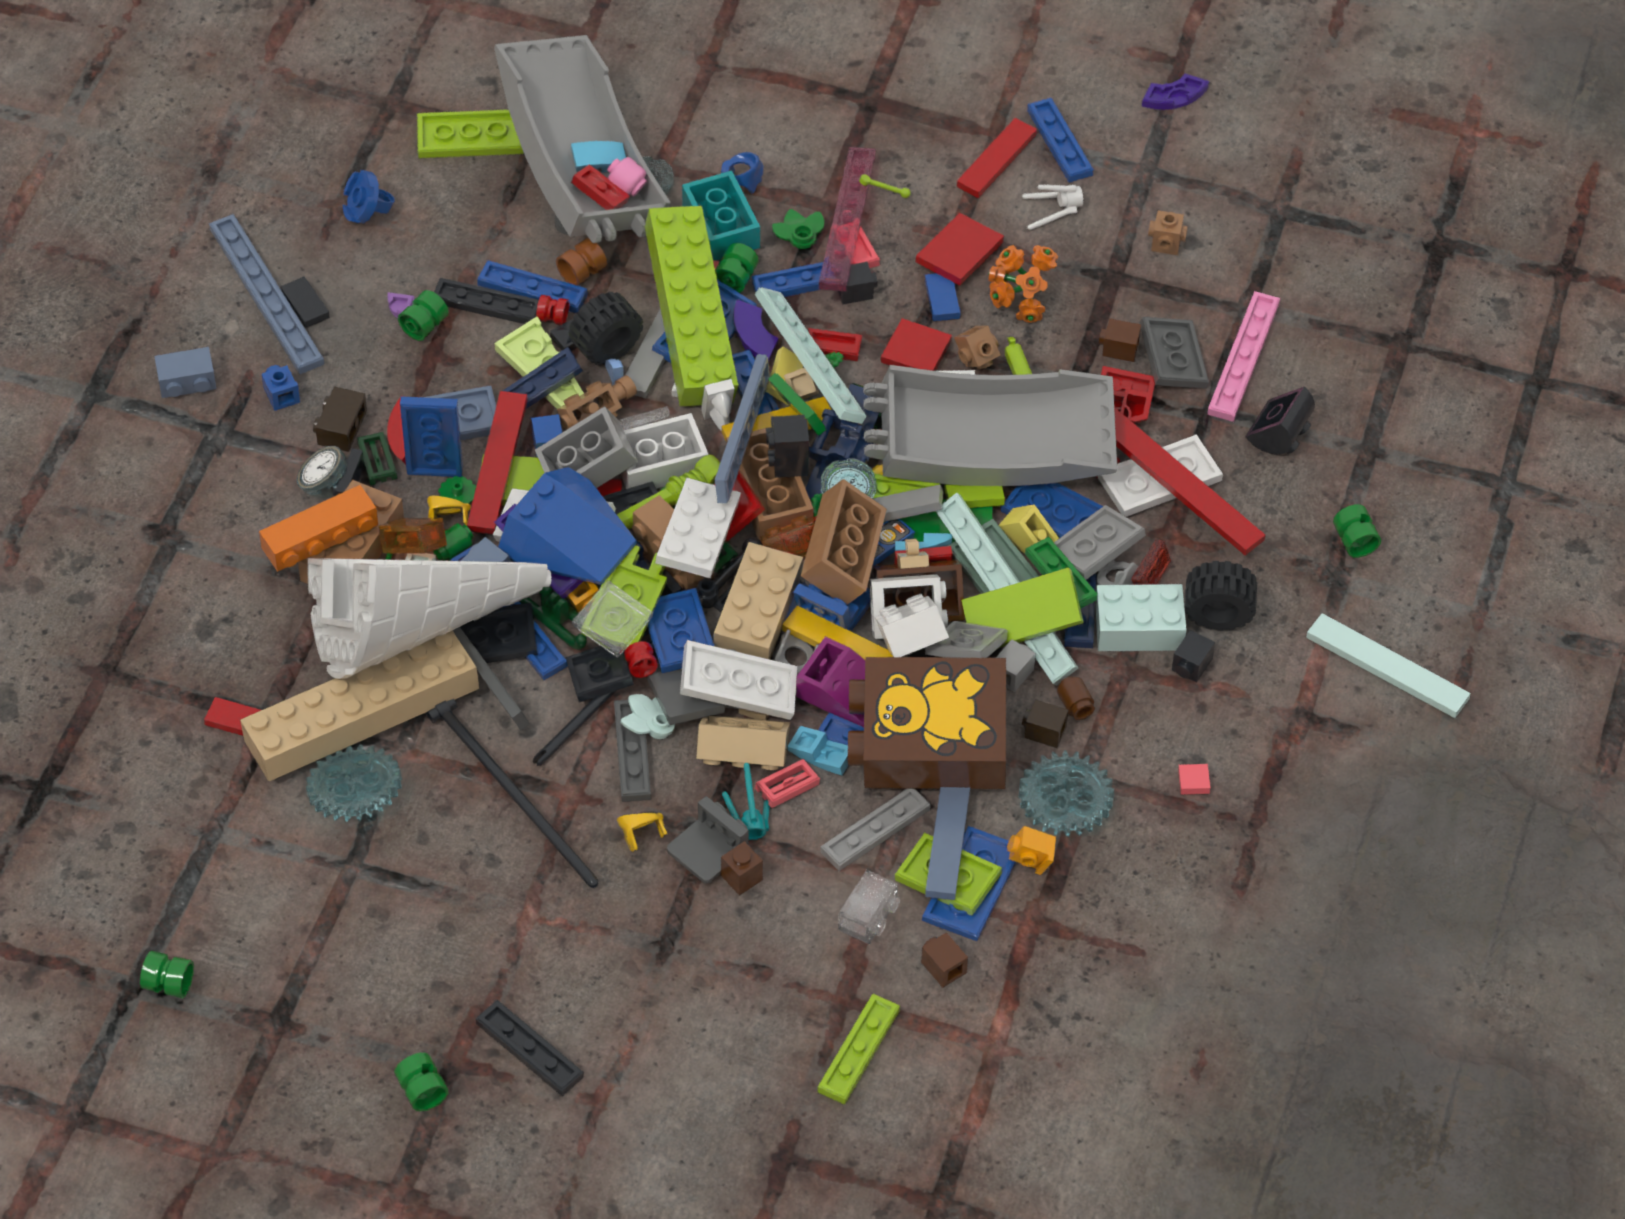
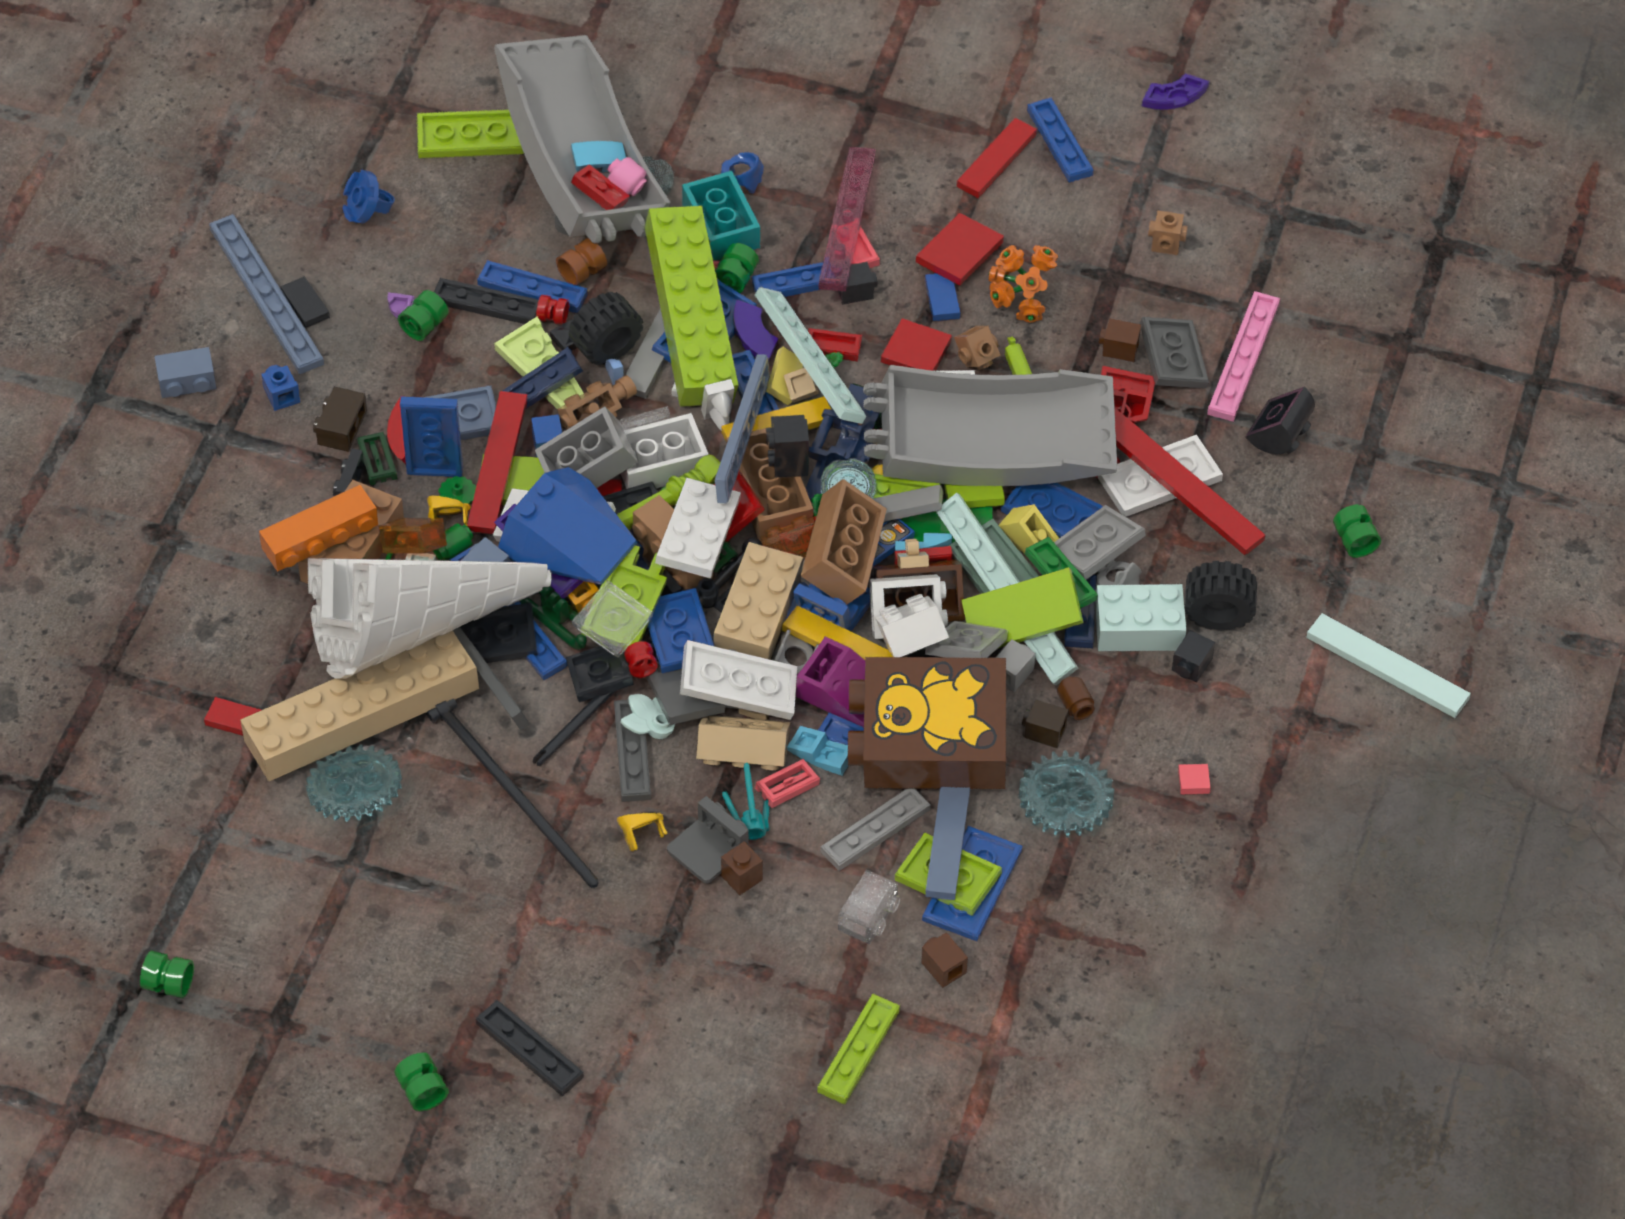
(321, 470): tile -> none
(797, 403): green tile -> none
(798, 229): green plate -> none
(865, 180): lime hinge -> none
(1032, 849): light orange brick -> none
(1067, 196): white plant -> none
(1152, 565): clear red tile -> none

